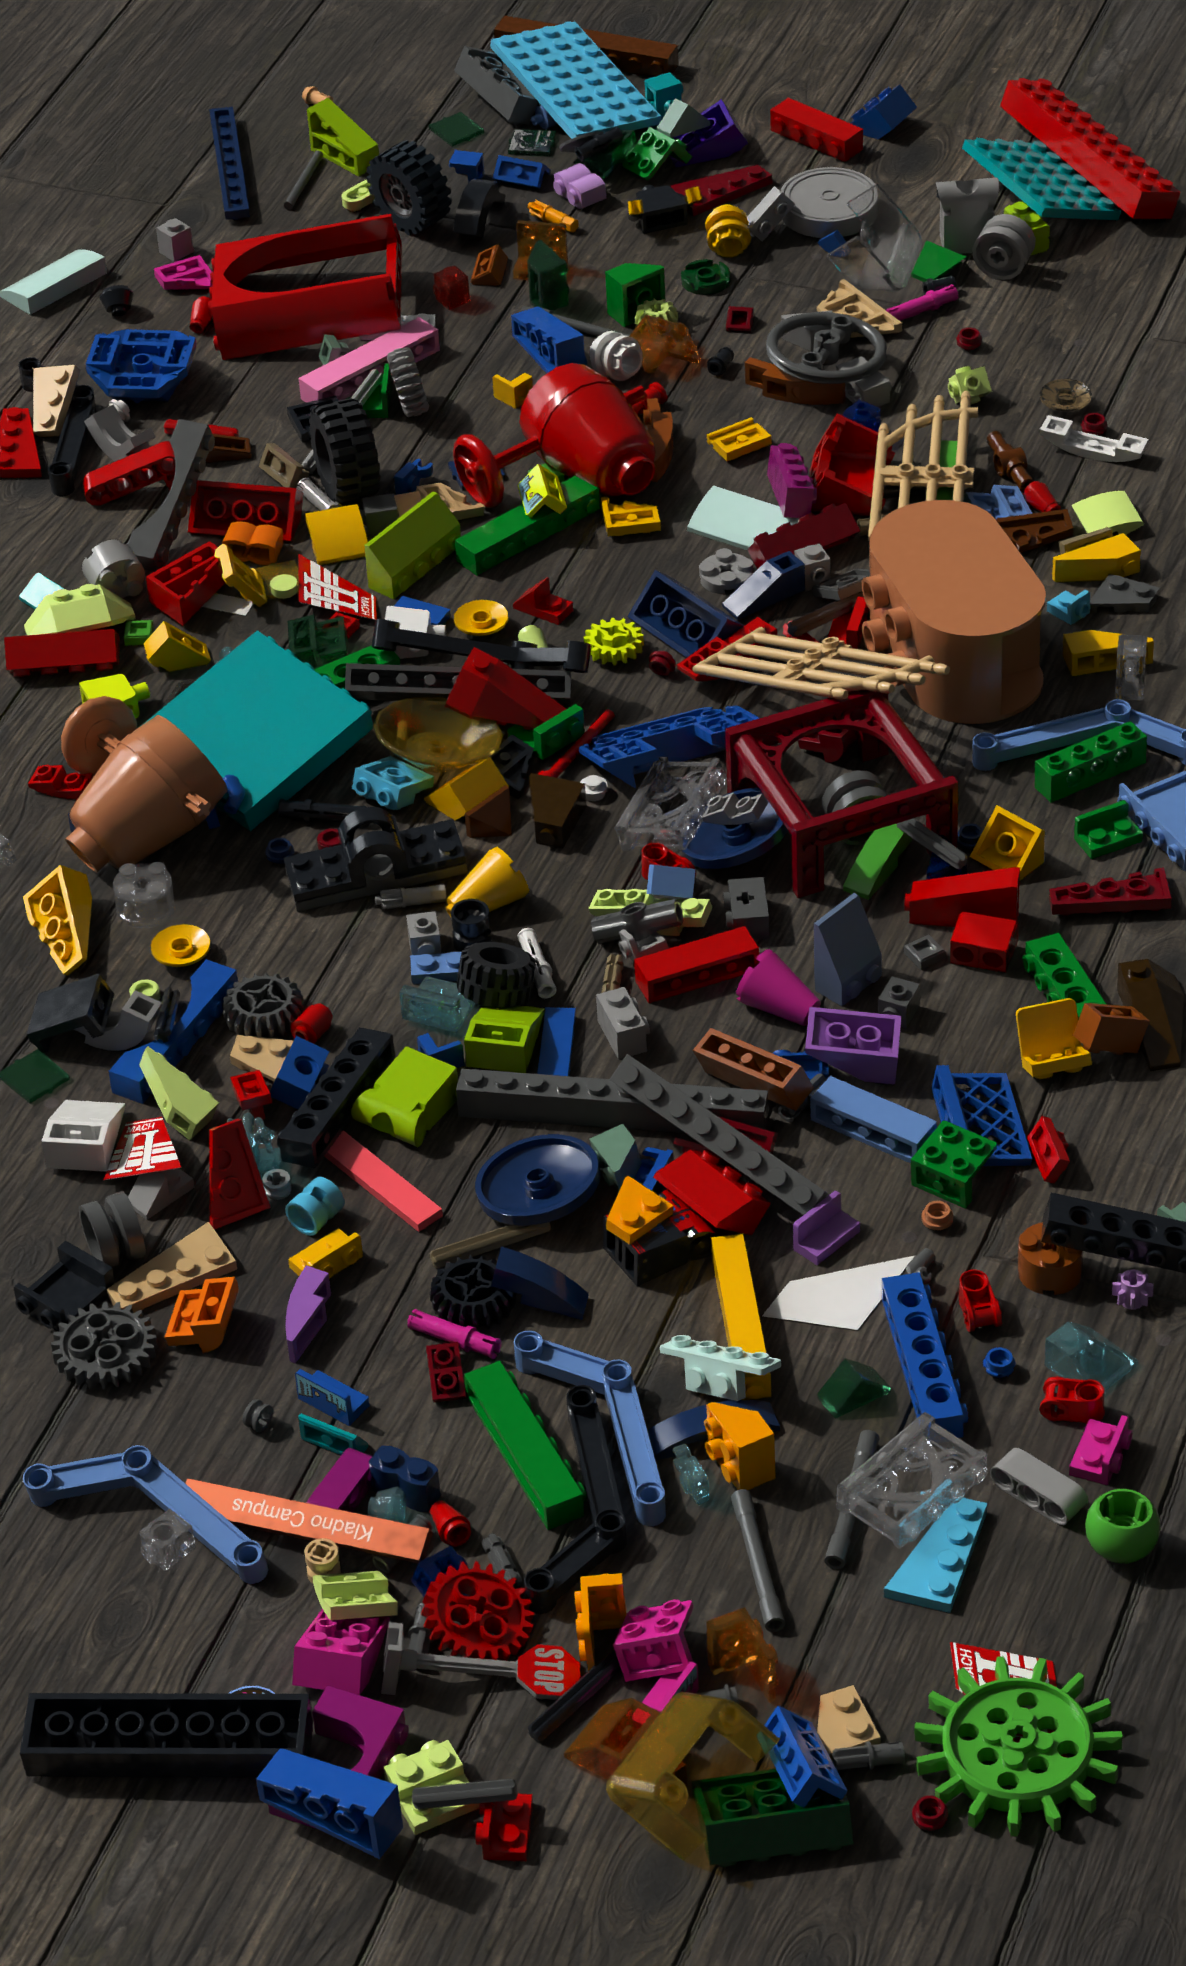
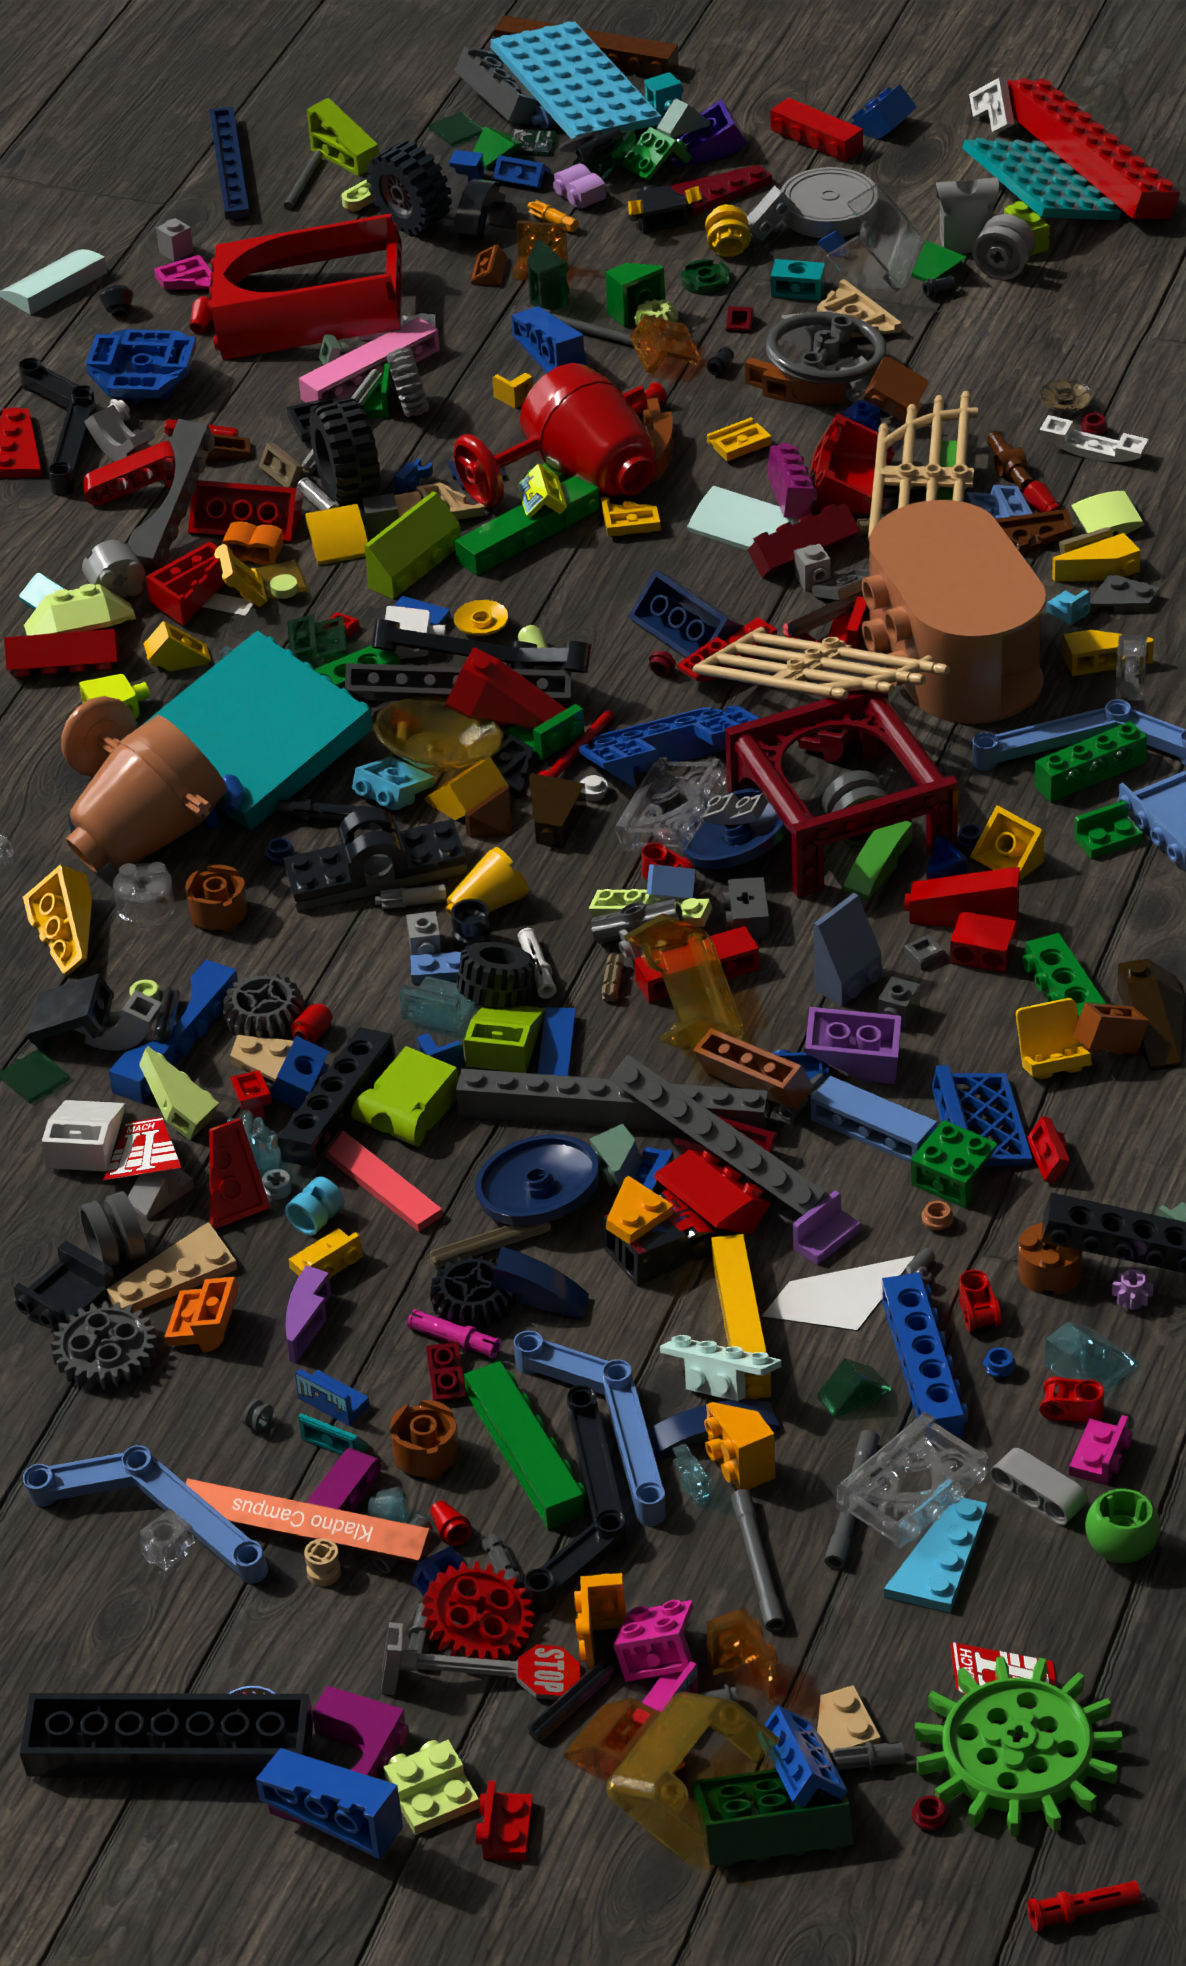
(51, 397): tan wing -> none
(57, 783): red slope -> none
(138, 632): bright green tile -> none
(180, 945): yellow dish -> none
(216, 898): none -> dark orange brick
(313, 96): light nougat pin -> none
(328, 838): dark red tile -> none
(330, 591): sticker -> none
(338, 1652): dark pink slope -> none
(354, 1595): yellowish green slope -> none
(415, 1476): dark blue brick -> none
(424, 1439): none -> dark orange brick
(451, 287): clear red brick -> none
(464, 1793): dark grey axle -> none
(495, 143): none -> green slope
(543, 605): red slope -> none
(614, 641): neon yellow gear -> none
(616, 355): white piece -> none
(622, 1023): light grey brick -> none
(692, 979): none -> clear yellow windscreen
(725, 571): light grey plate -> none
(769, 584): dark blue slope -> none
(776, 990): dark pink cone -> none
(797, 279): none -> teal brick
(895, 388): none -> dark orange bracket
(930, 301): dark pink pin -> none
(934, 843): dark grey axle -> none
(969, 338): dark red plate -> none
(969, 380): yellowish green brick -> none
(995, 100): none -> white plate
(1067, 1907): none -> red pin
(1126, 895): dark red wing -> none

